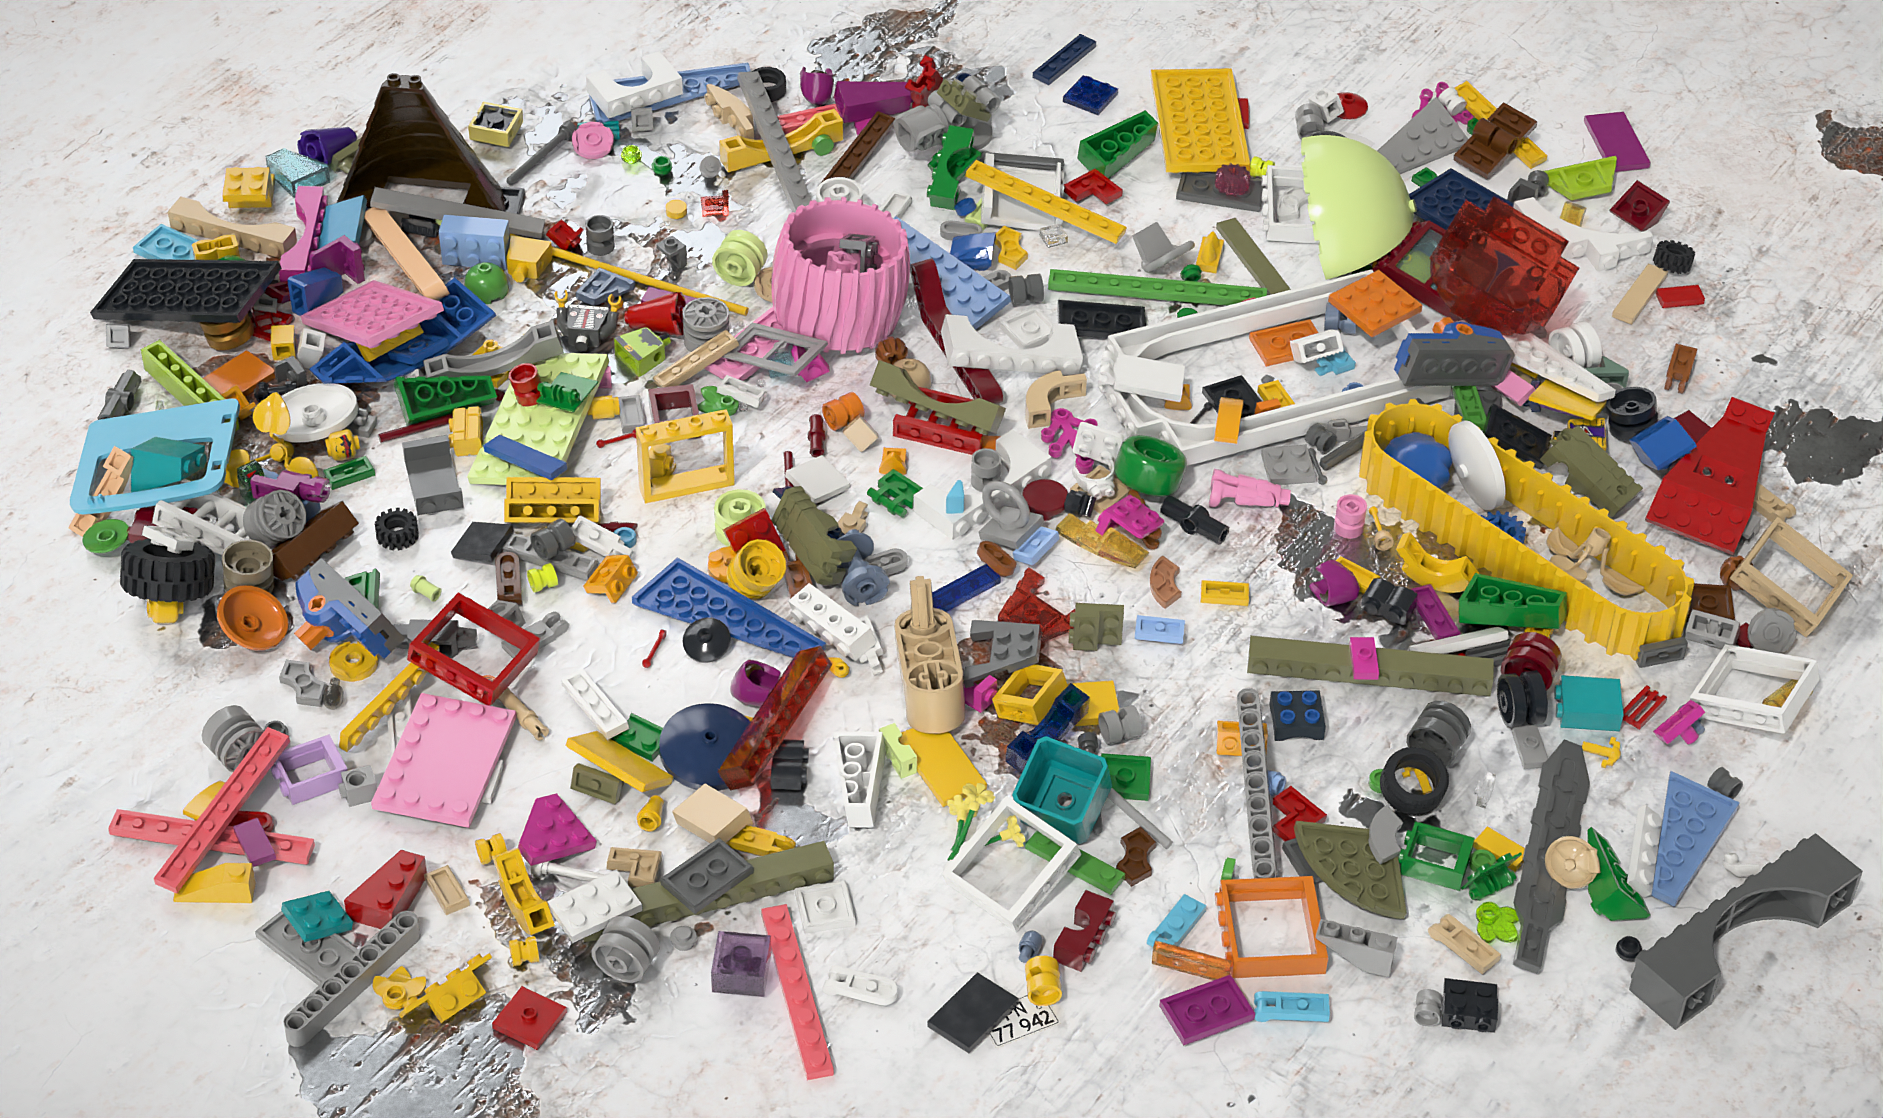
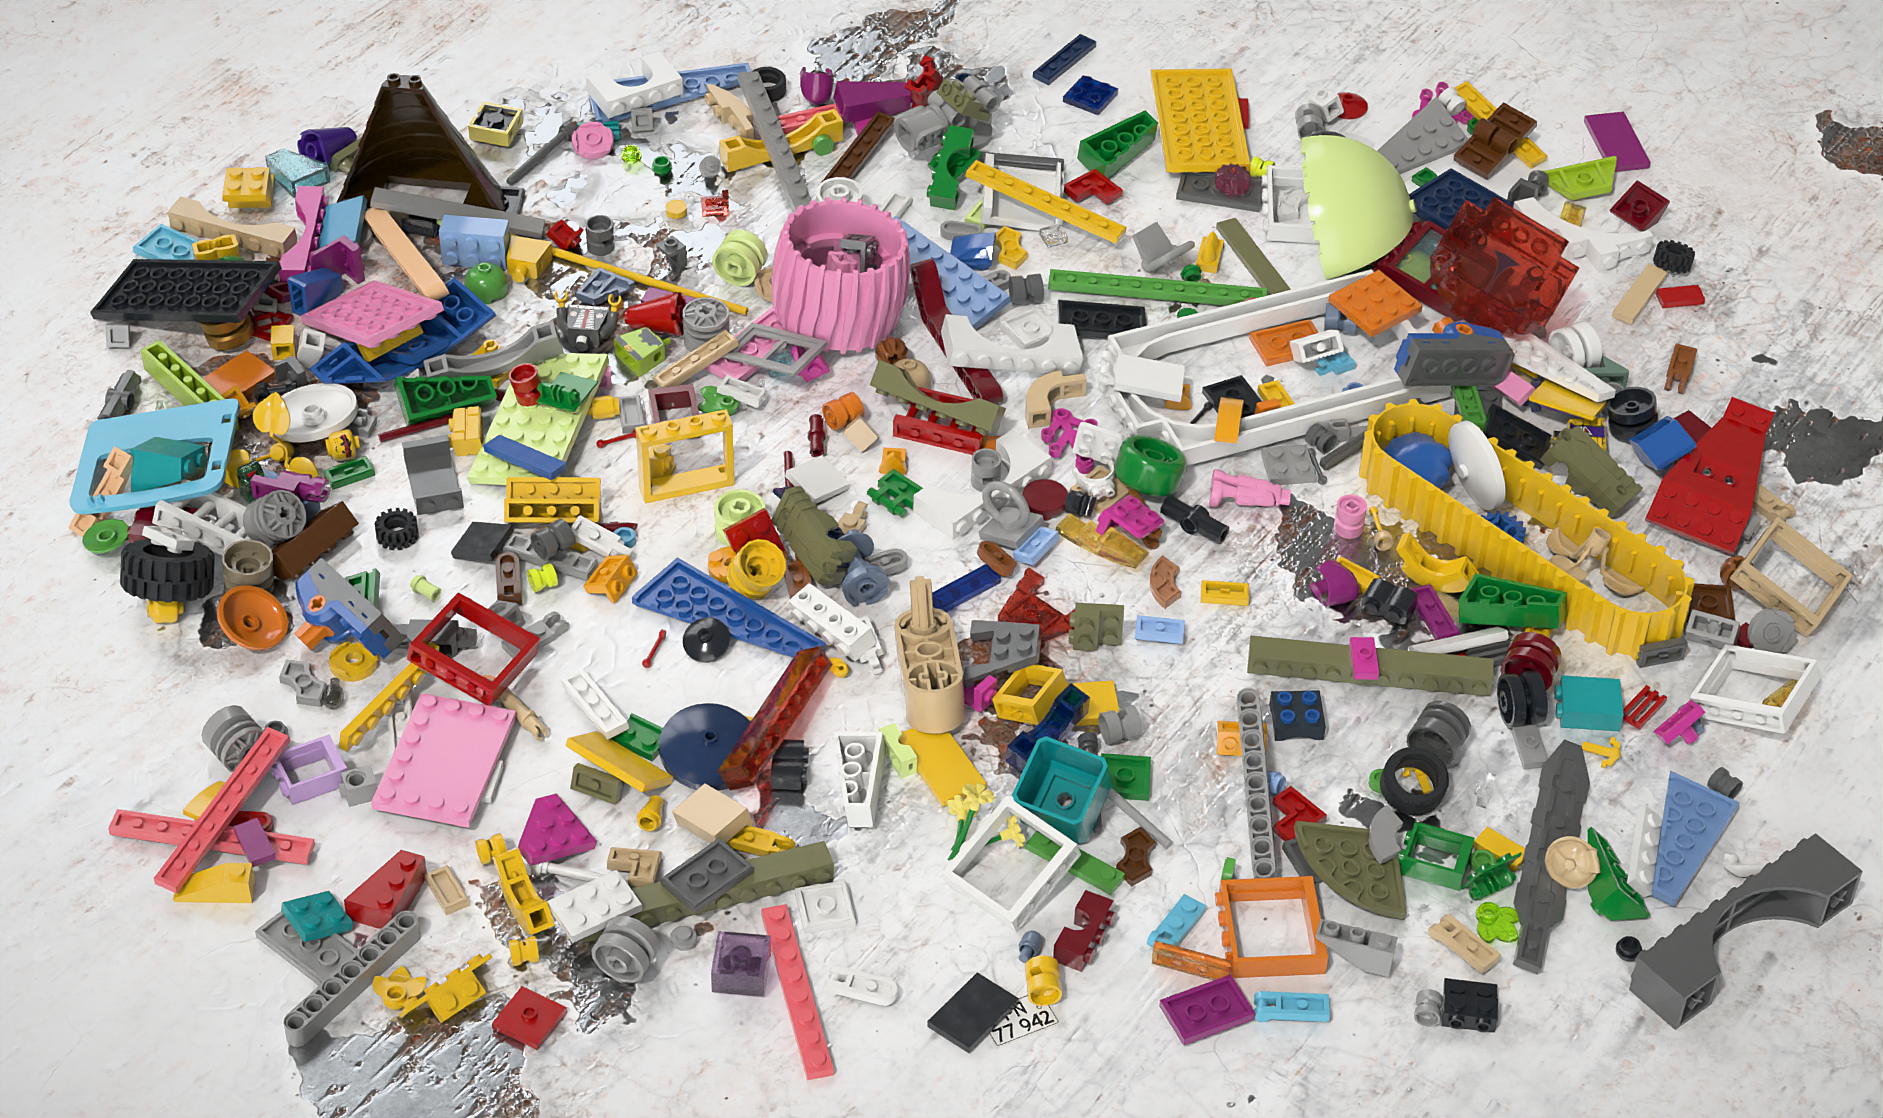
(754, 682): magenta piece -> none
(955, 499): medium azure slope -> none
(965, 206): blue tile -> none

